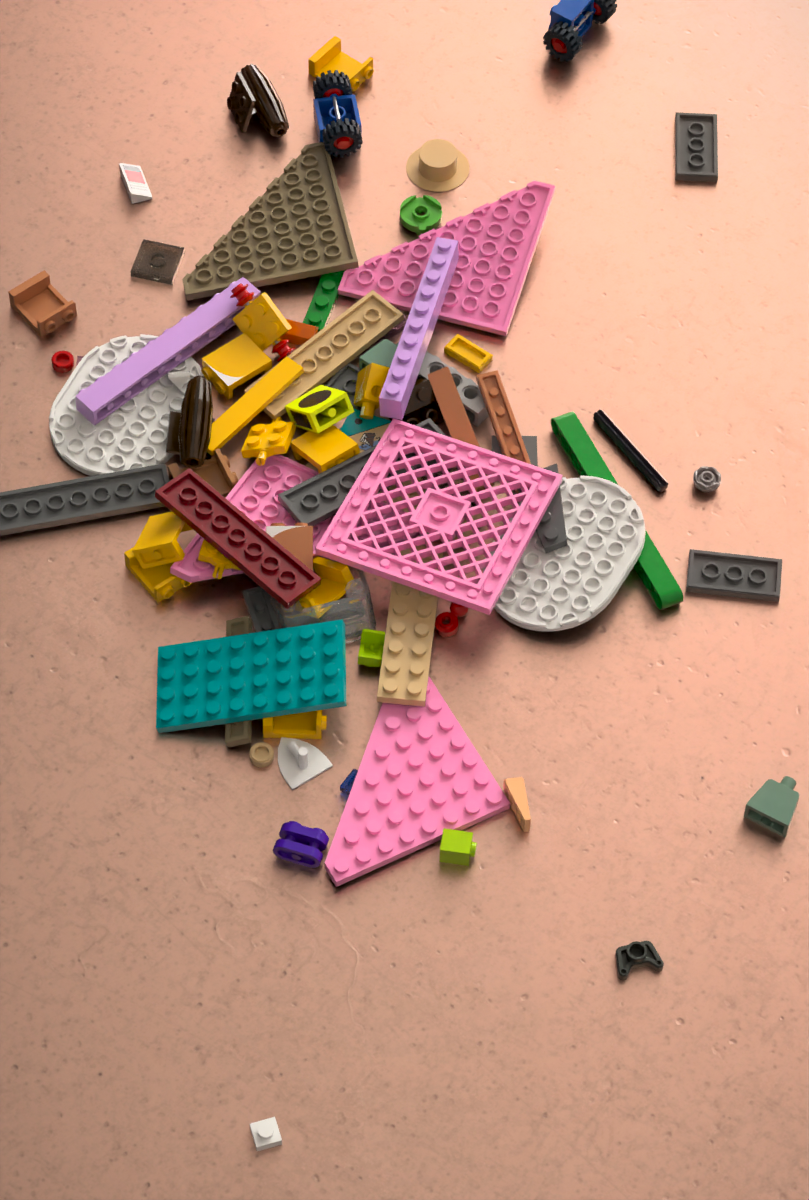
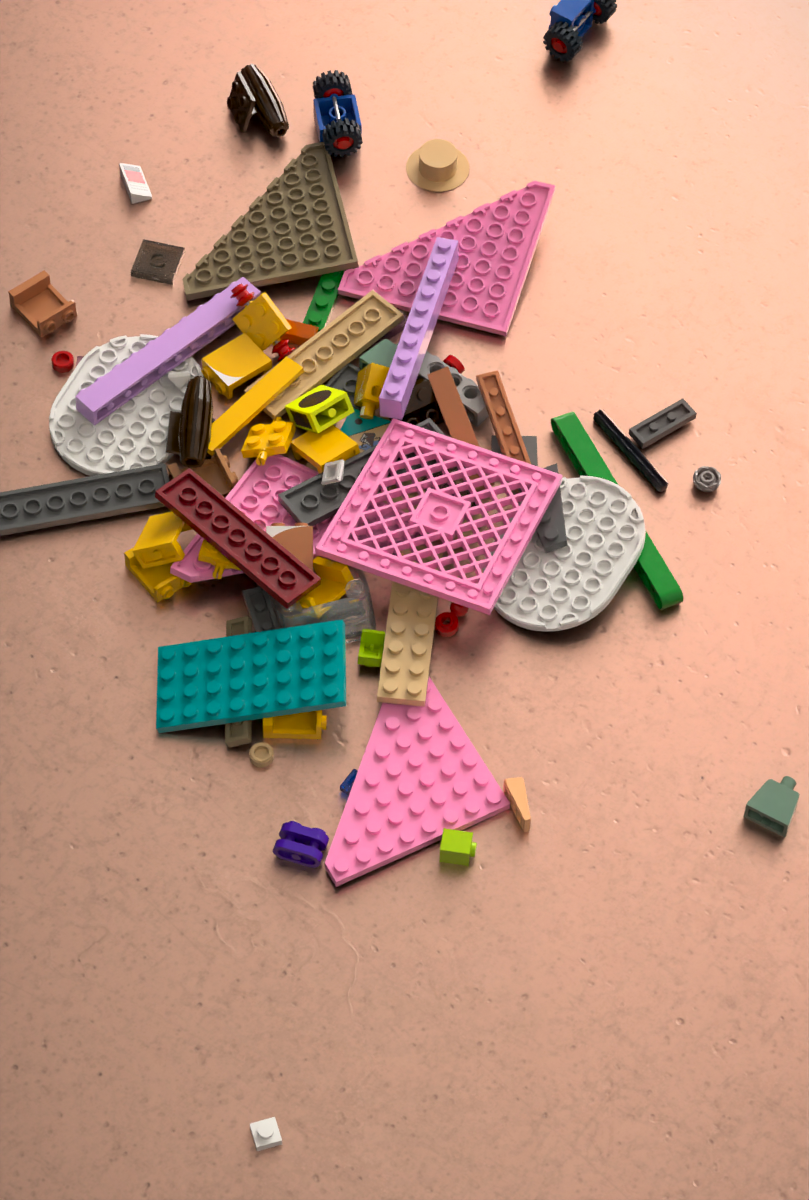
(300, 761): white shield -> none
(332, 58): yellow panel -> none
(333, 472): none -> white slope
(416, 223): bright green plate -> none
(452, 361): none -> red tile
(468, 353): yellow tile -> none
(635, 956): pearl dark grey piece -> none
(662, 423): none -> dark grey plate
(696, 147): dark grey tile -> none
(734, 575): dark grey tile -> none

